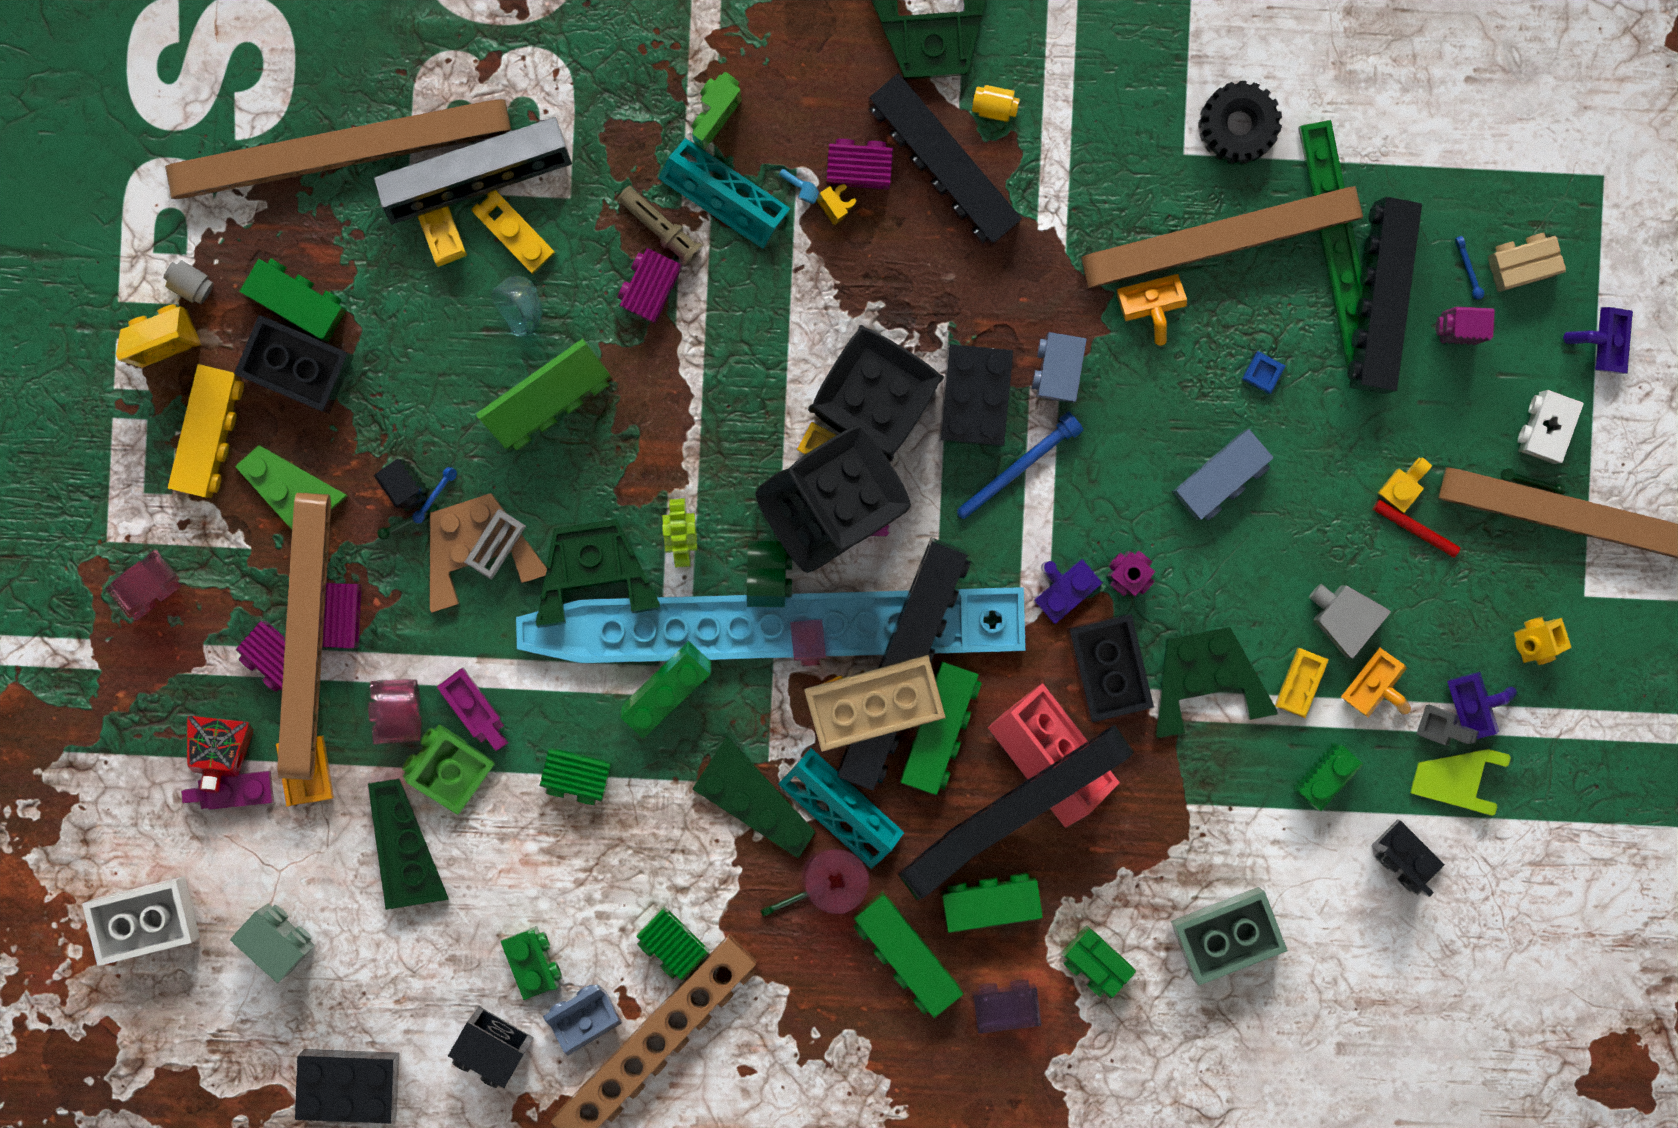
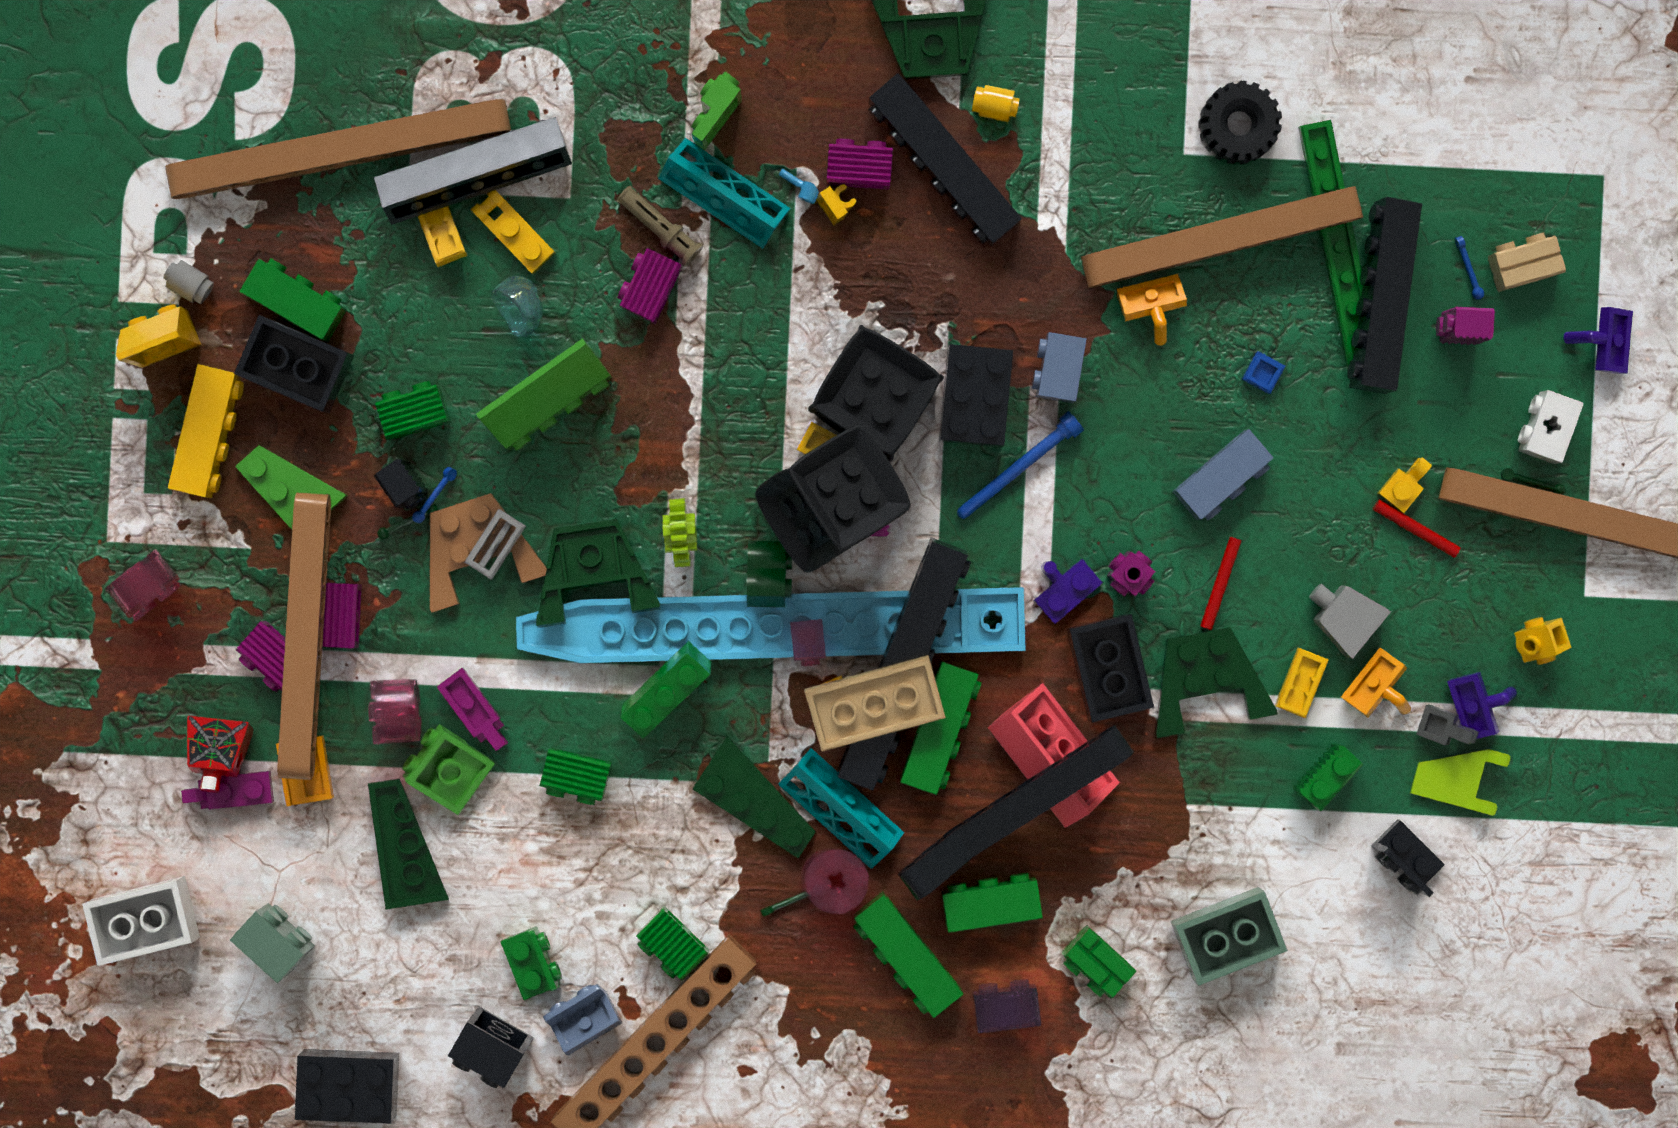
(412, 411): none -> green brick
(1220, 583): none -> red bar

